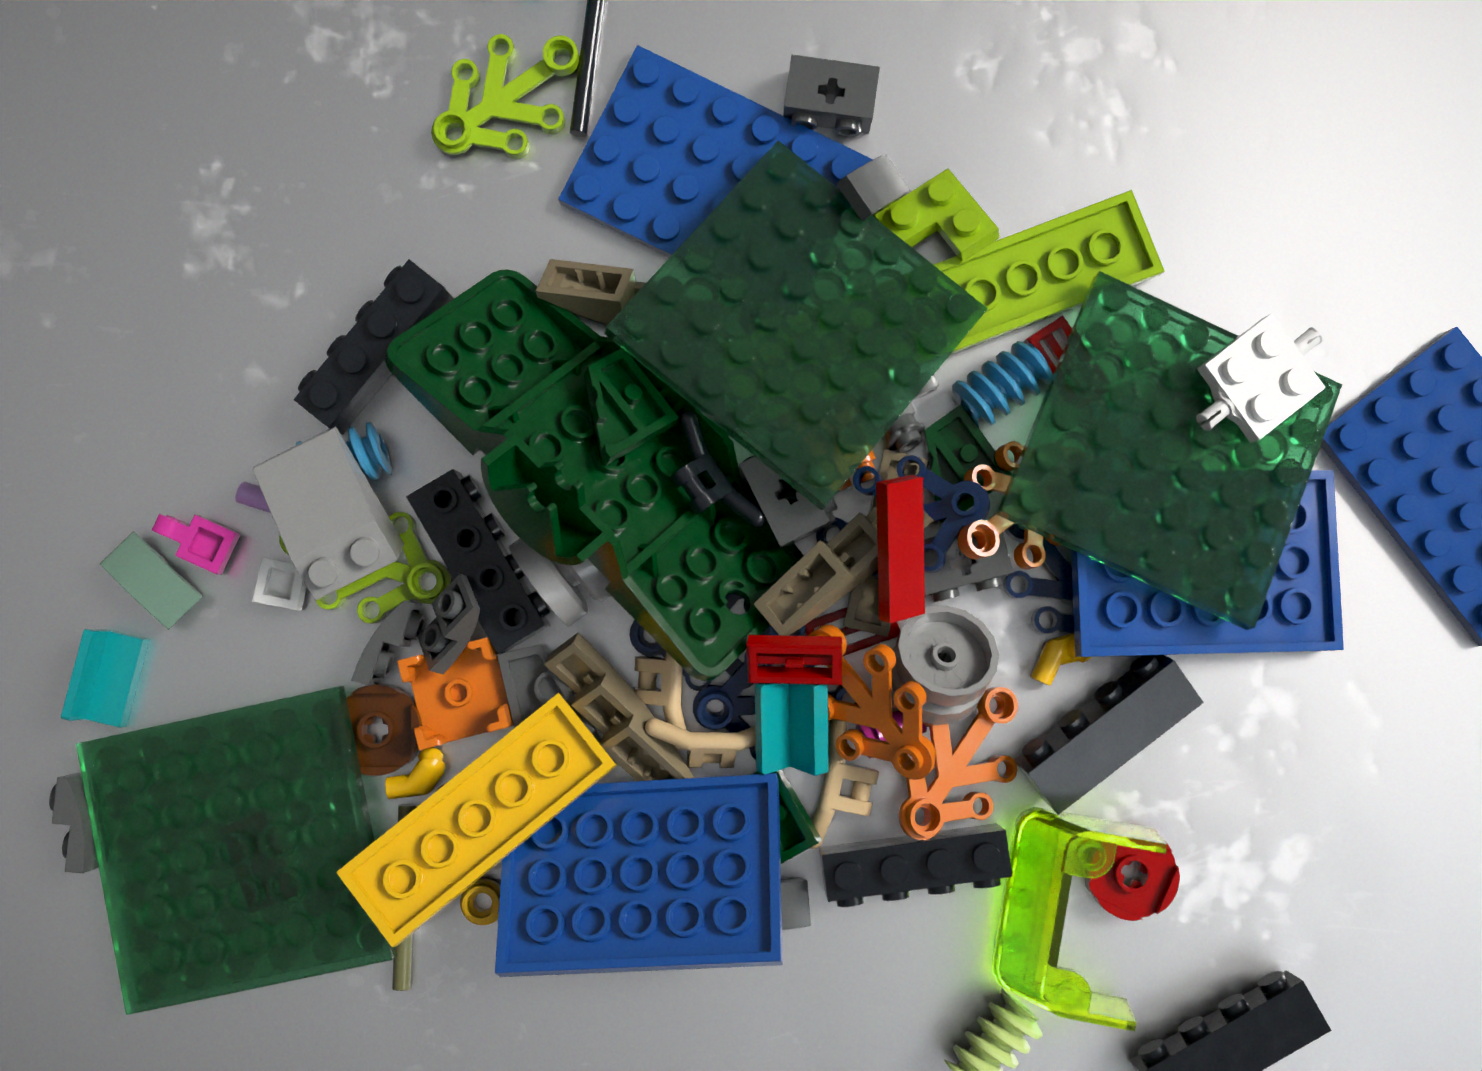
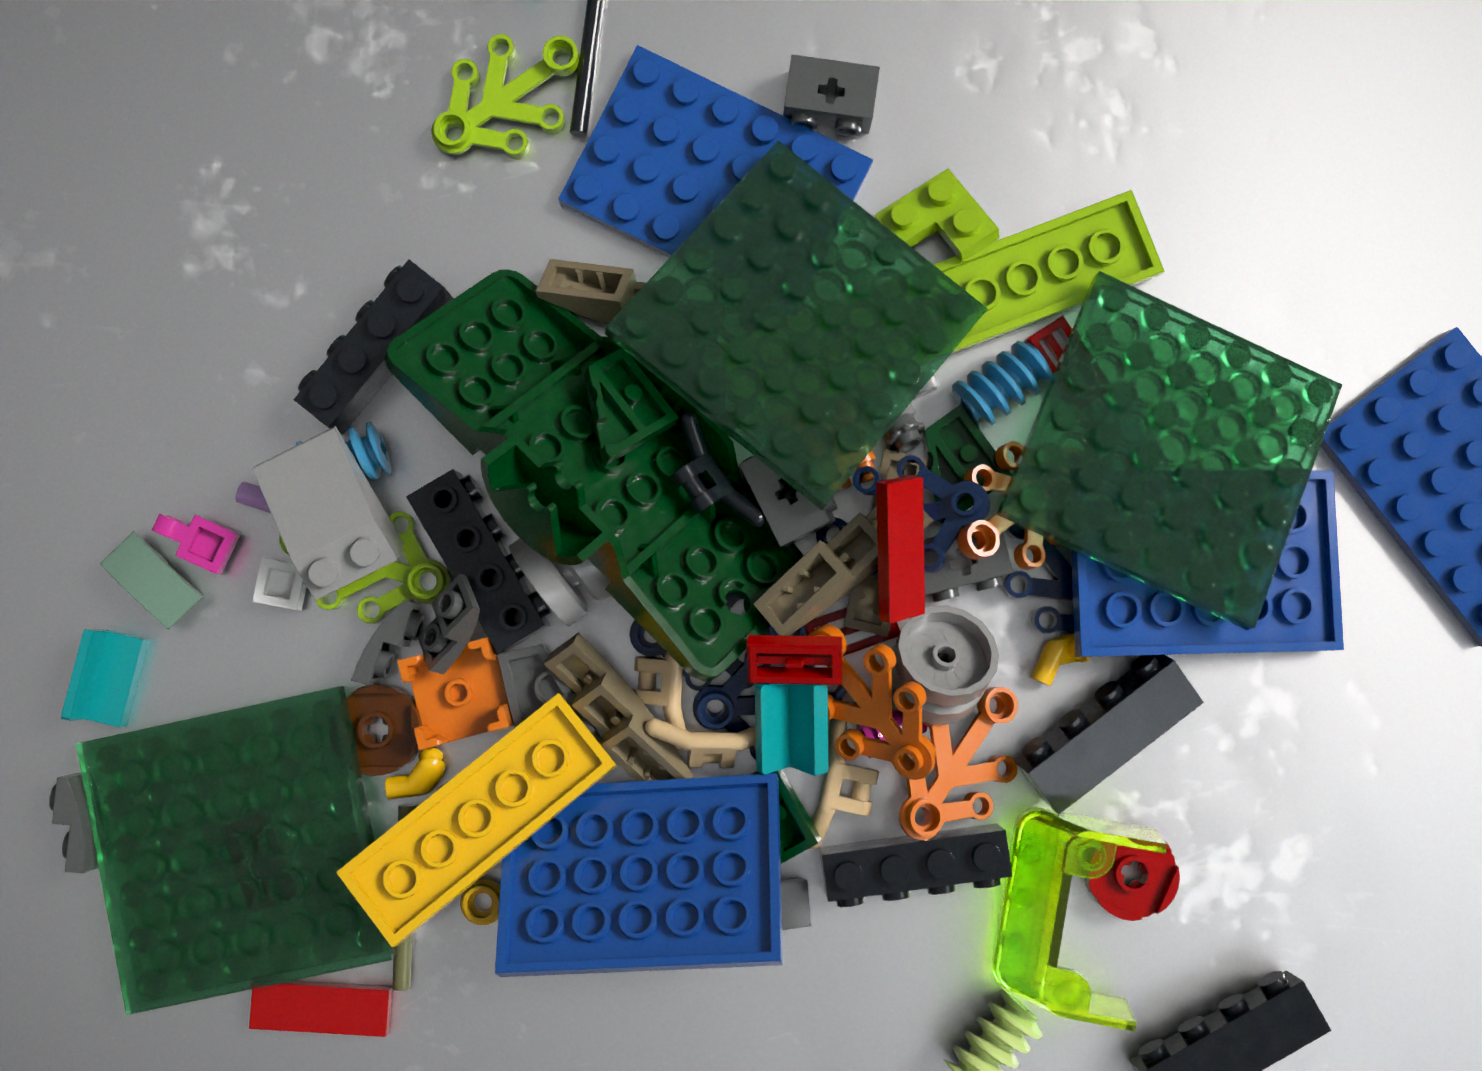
(322, 1008): none -> red tile
(873, 187): dark grey slope -> none
(1260, 378): white plate -> none

